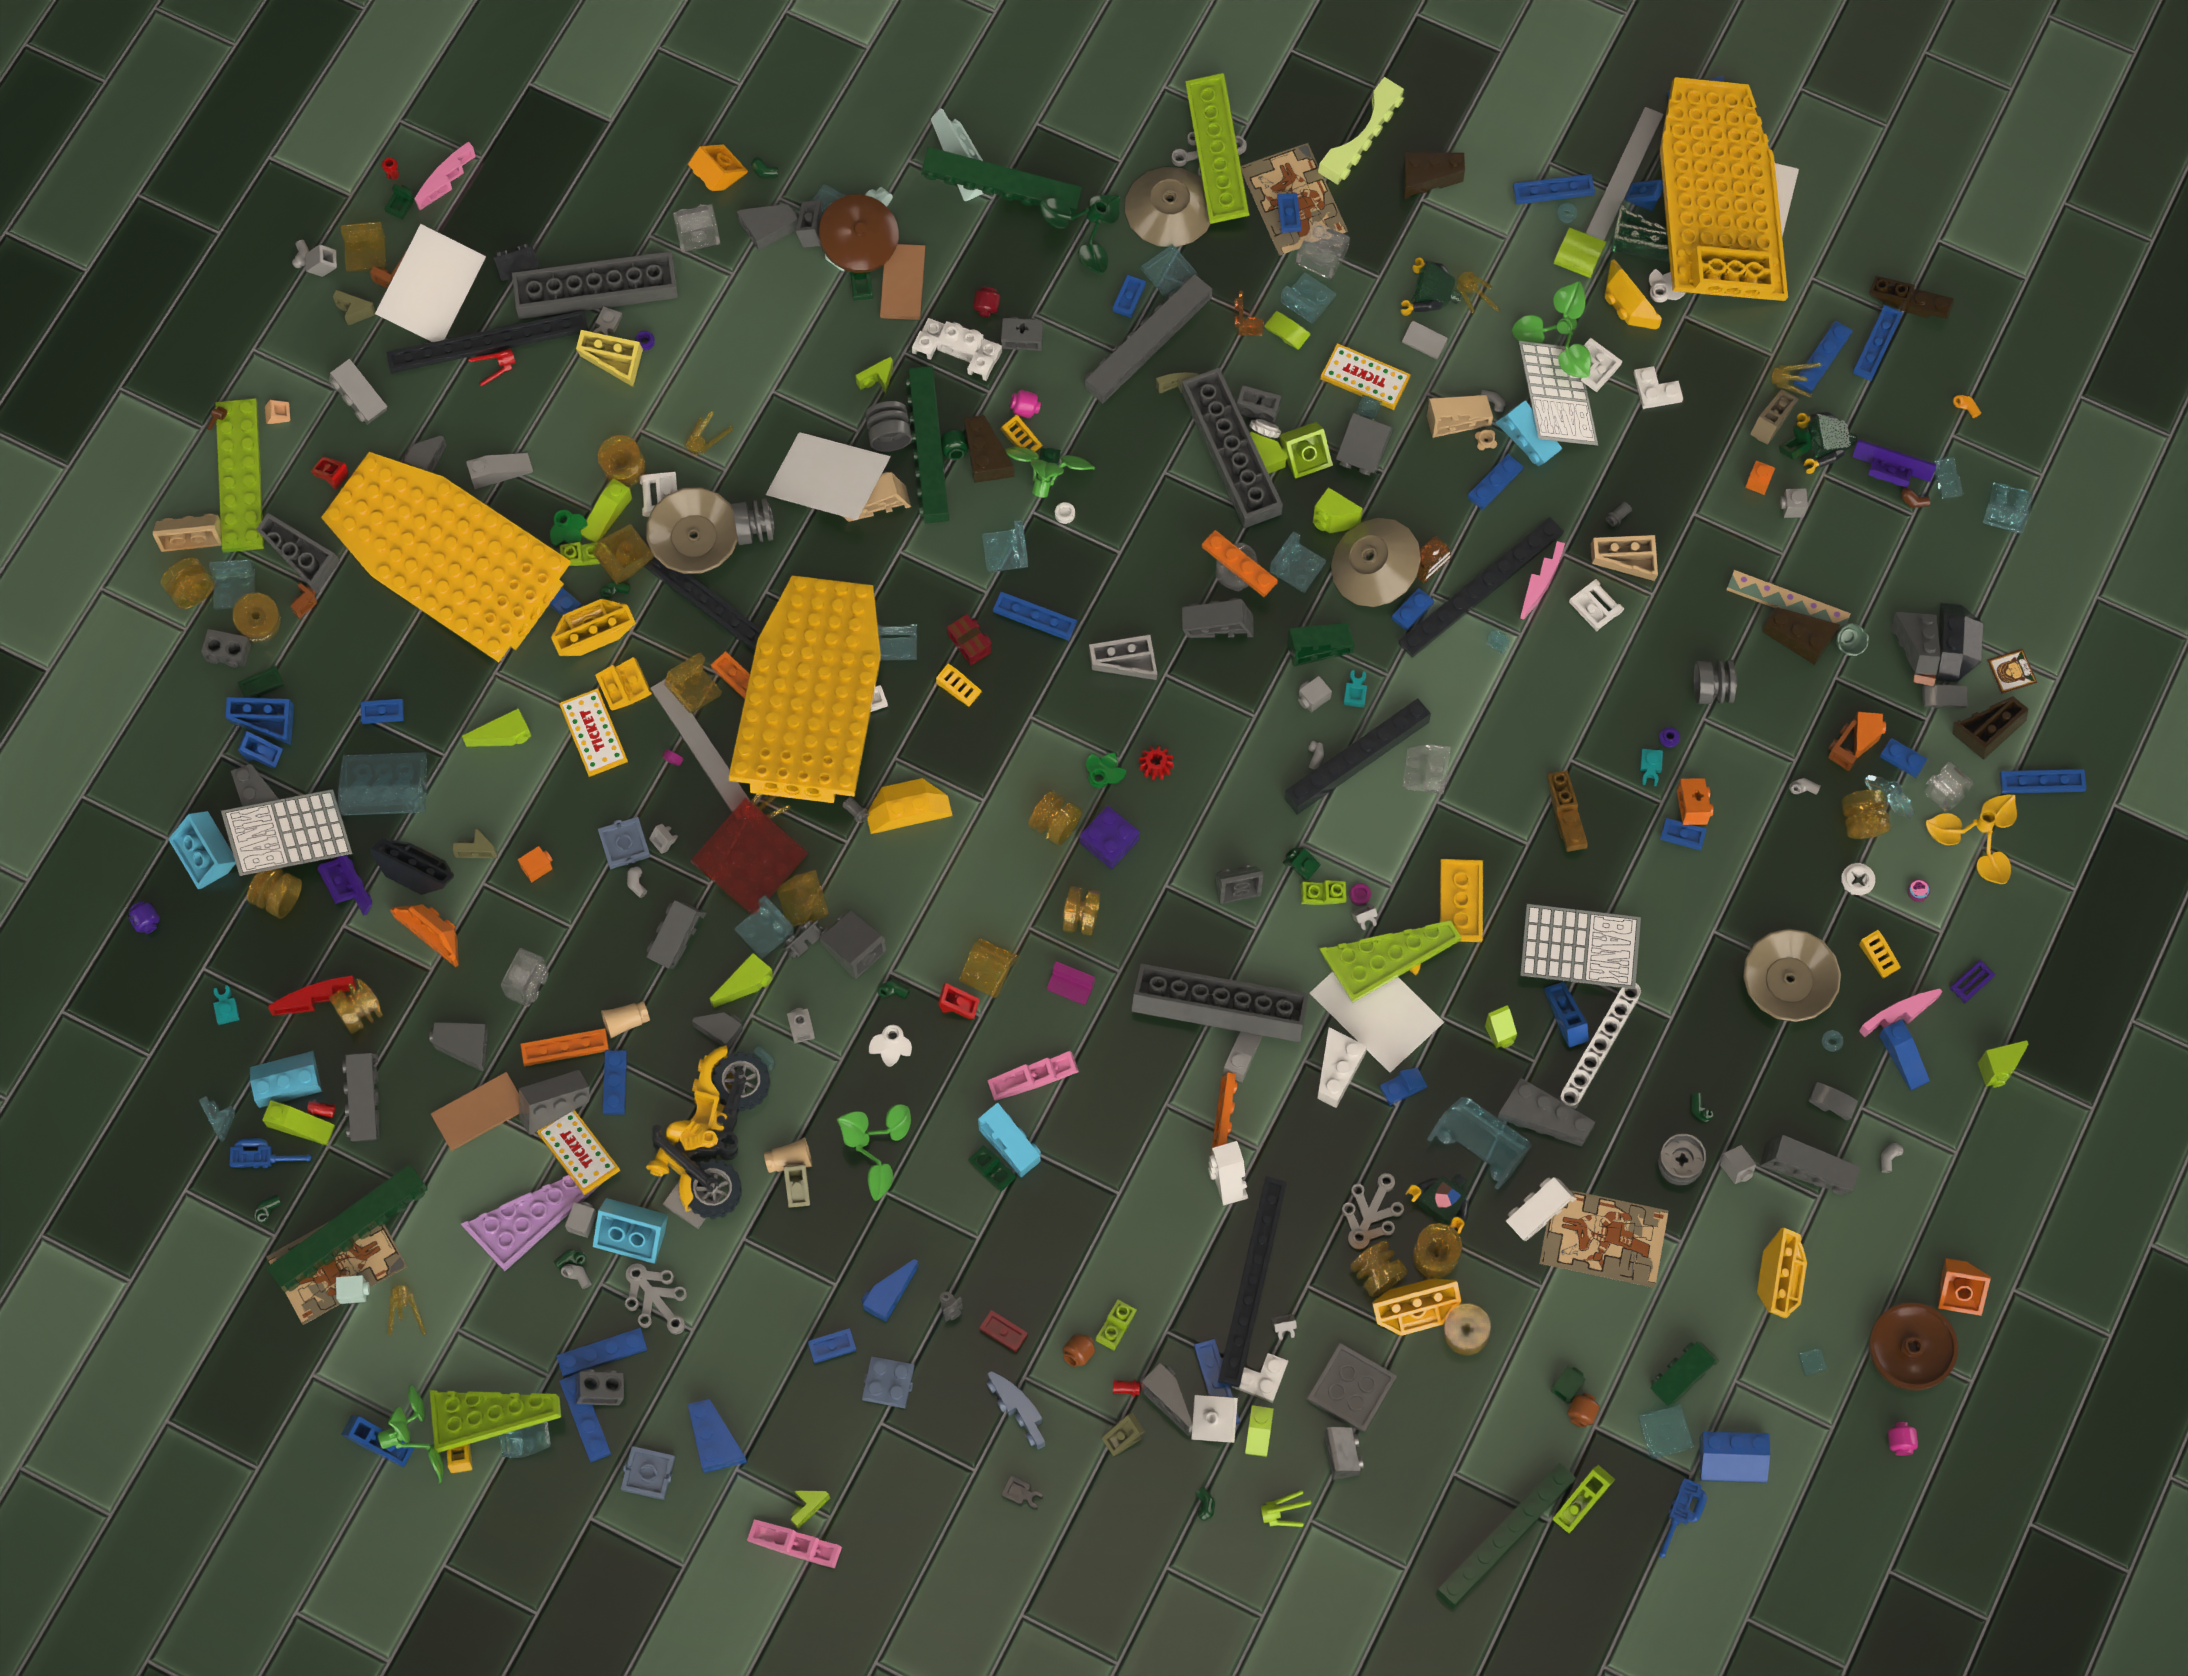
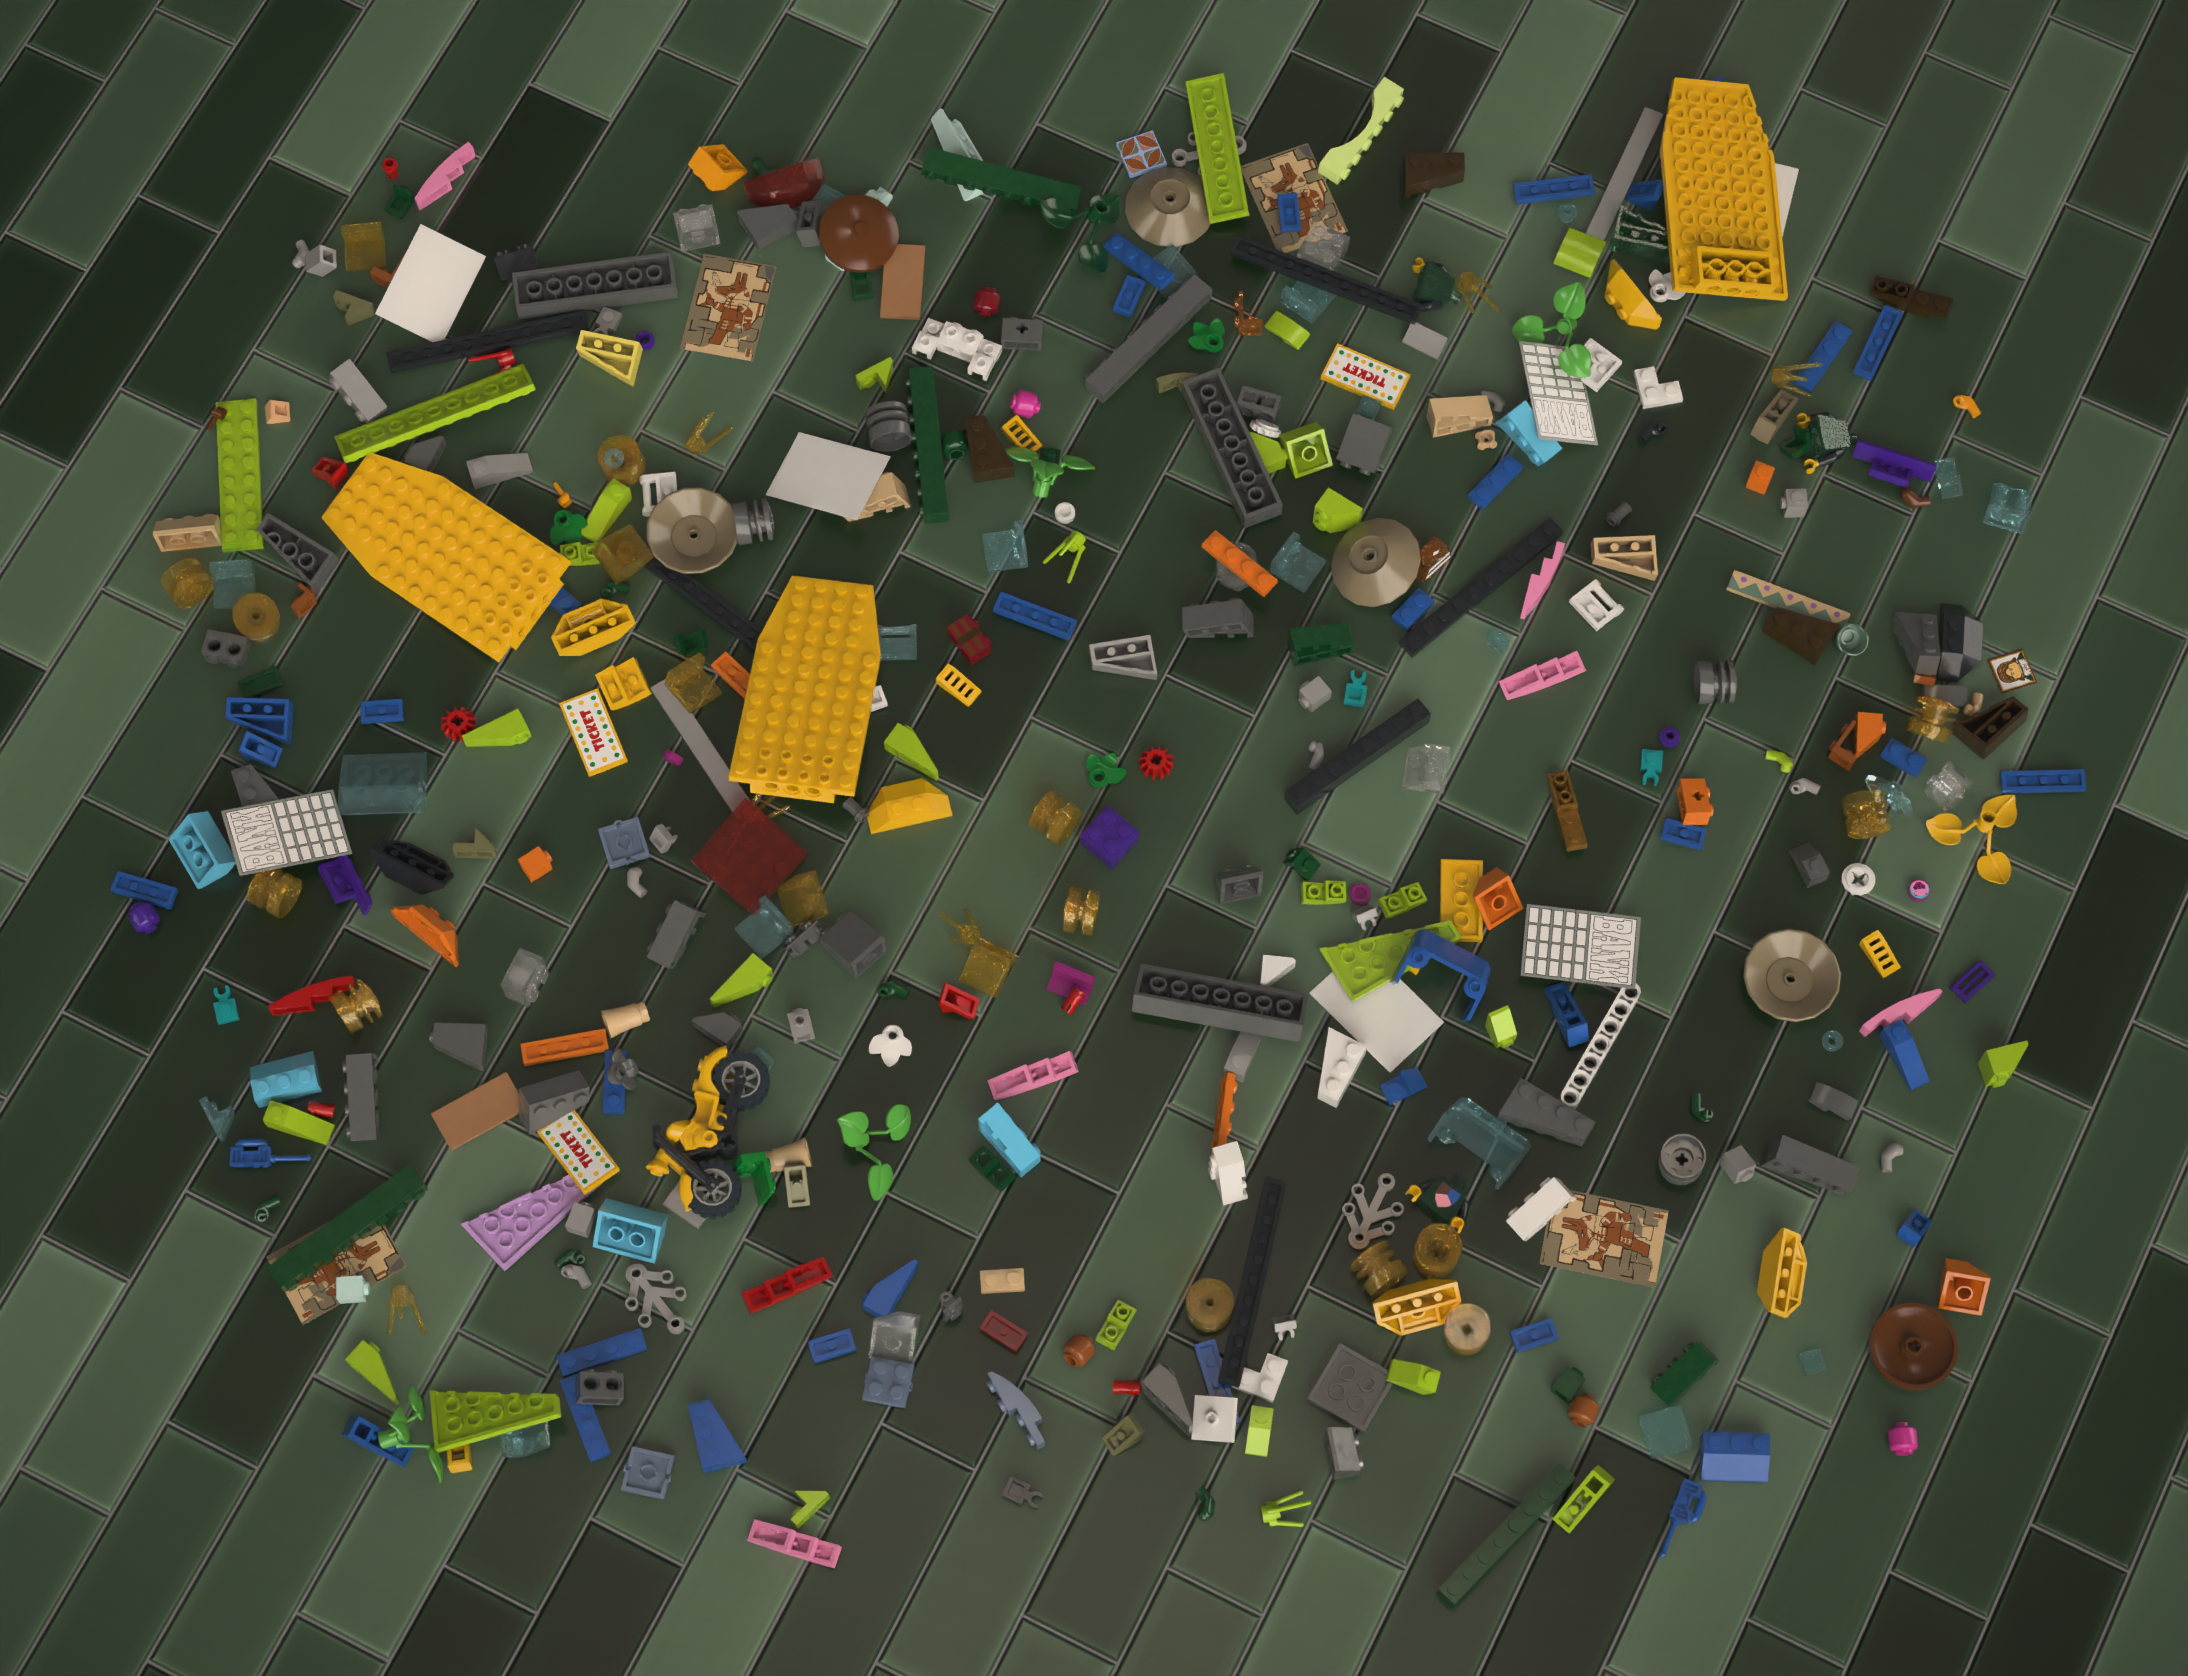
(144, 890): none -> blue plate
(370, 1365): none -> lime slope
(434, 413): none -> lime plate
(450, 727): none -> red gear
(564, 500): none -> light orange hand
(618, 458): none -> clear light blue plate
(622, 1070): none -> dark grey plate
(691, 643): none -> dark green bracket
(728, 307): none -> sticker
(759, 1167): none -> green bracket
(786, 185): none -> clear red wedge
(786, 1285): none -> red slope
(895, 1336): none -> clear slope
(906, 746): none -> lime slope
(968, 933): none -> clear yellow plant
(1002, 1281): none -> tan plate
(1072, 543): none -> lime plant
(1074, 999): none -> red pin
(1139, 261): none -> blue plate
(1141, 154): none -> tile
(1207, 334): none -> green plate
(1209, 1291): none -> clear yellow wheel
(1275, 968): none -> white slope
(1326, 280): none -> black plate
(1402, 901): none -> lime slope
(1413, 1376): none -> lime slope
(1427, 944): none -> blue windscreen
(1496, 898): none -> orange slope
(1534, 1335): none -> blue plate
(1542, 676): none -> bright pink slope
(1652, 429): none -> black arm
(1782, 758): none -> lime arm
(1810, 864): none -> dark grey slope
(1914, 1228): none -> blue slope
(1932, 718): none -> clear yellow wheel
(1975, 706): none -> tan arm

